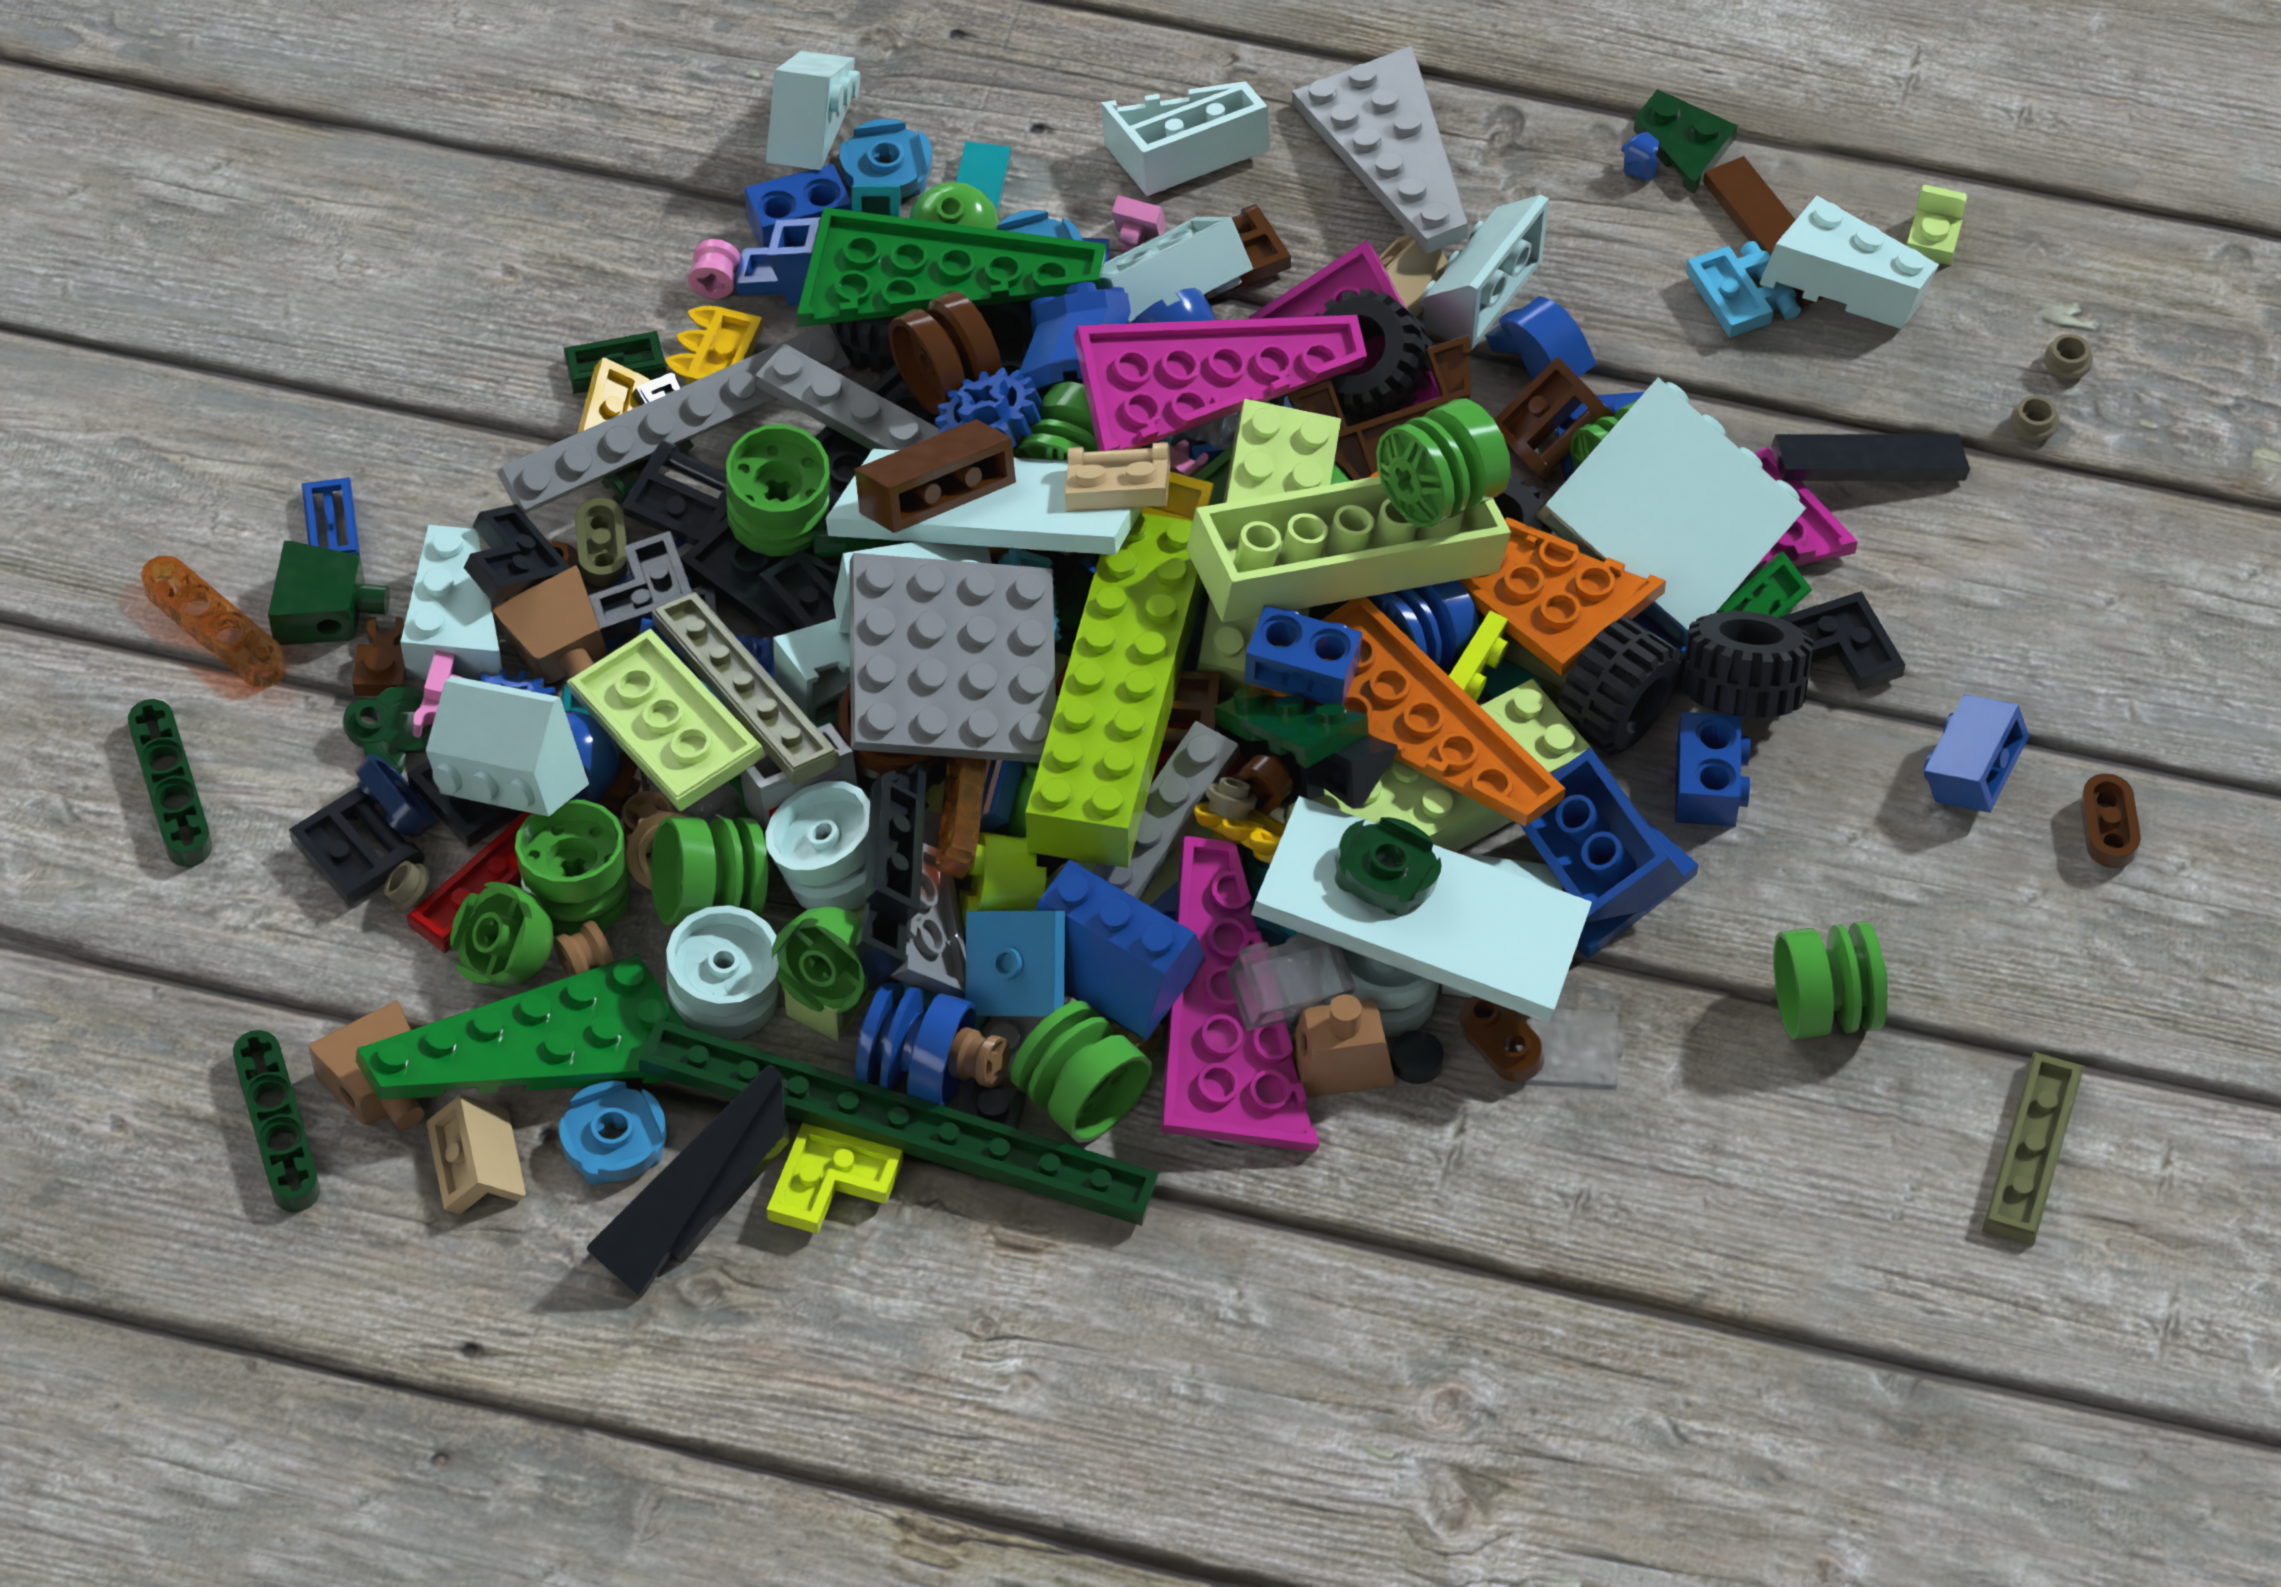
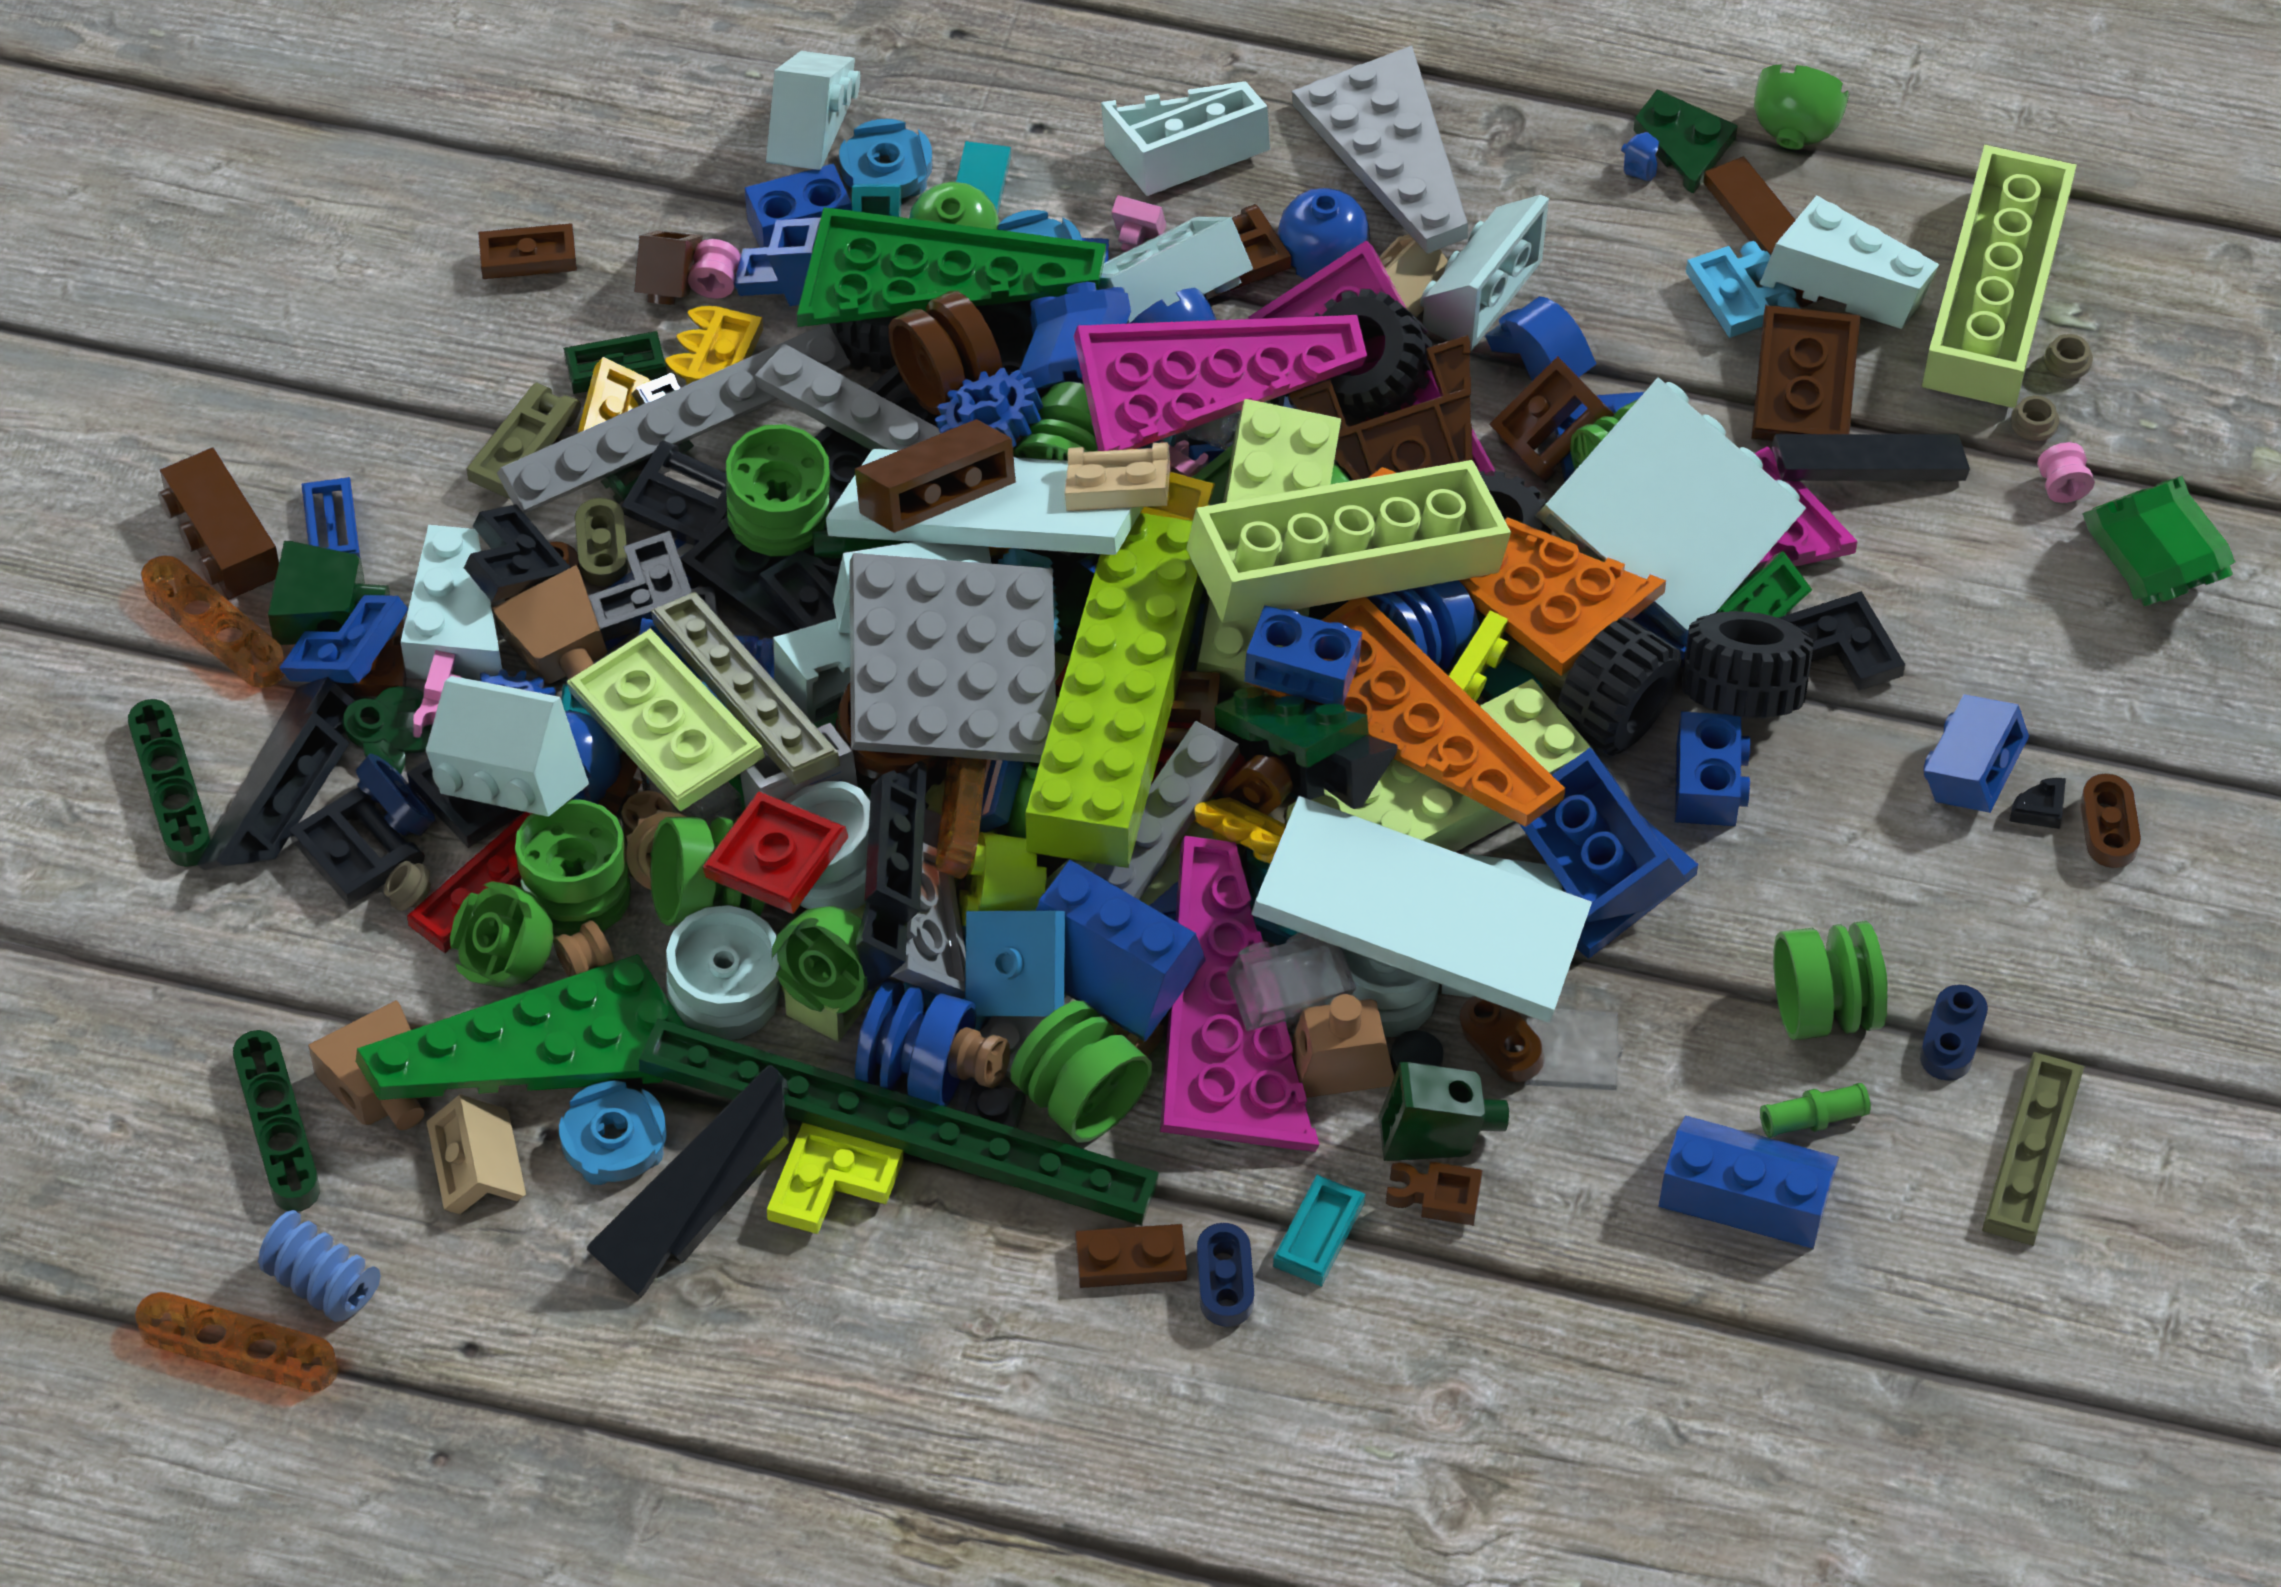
(218, 524): none -> reddish brown brick
(240, 1334): none -> clear orange beam
(283, 778): none -> black wedge
(316, 1268): none -> medium blue piece
(350, 652): none -> blue plate
(522, 434): none -> olive plate
(527, 251): none -> reddish brown plate
(664, 265): none -> reddish brown slope
(775, 852): none -> red plate
(1131, 1255): none -> reddish brown plate
(1225, 1278): none -> dark blue plate
(1231, 798): dark tan plate -> none
(1319, 1230): none -> teal tile
(1321, 229): none -> blue cylinder
(1383, 886): dark green plate -> none
(1436, 1113): none -> dark green torso
(1443, 462): bright green wheel -> none
(1445, 1192): none -> reddish brown plate
(1747, 1181): none -> blue slope
(1799, 105): none -> bright green cylinder
(1805, 372): none -> reddish brown tile
(1815, 1110): none -> bright green pin
(1937, 223): yellowish green bracket -> none
(1956, 1029): none -> dark blue plate
(1999, 276): none -> yellowish green brick
(2040, 804): none -> black tile
(2065, 472): none -> bright pink wheel
(2160, 541): none -> green brick

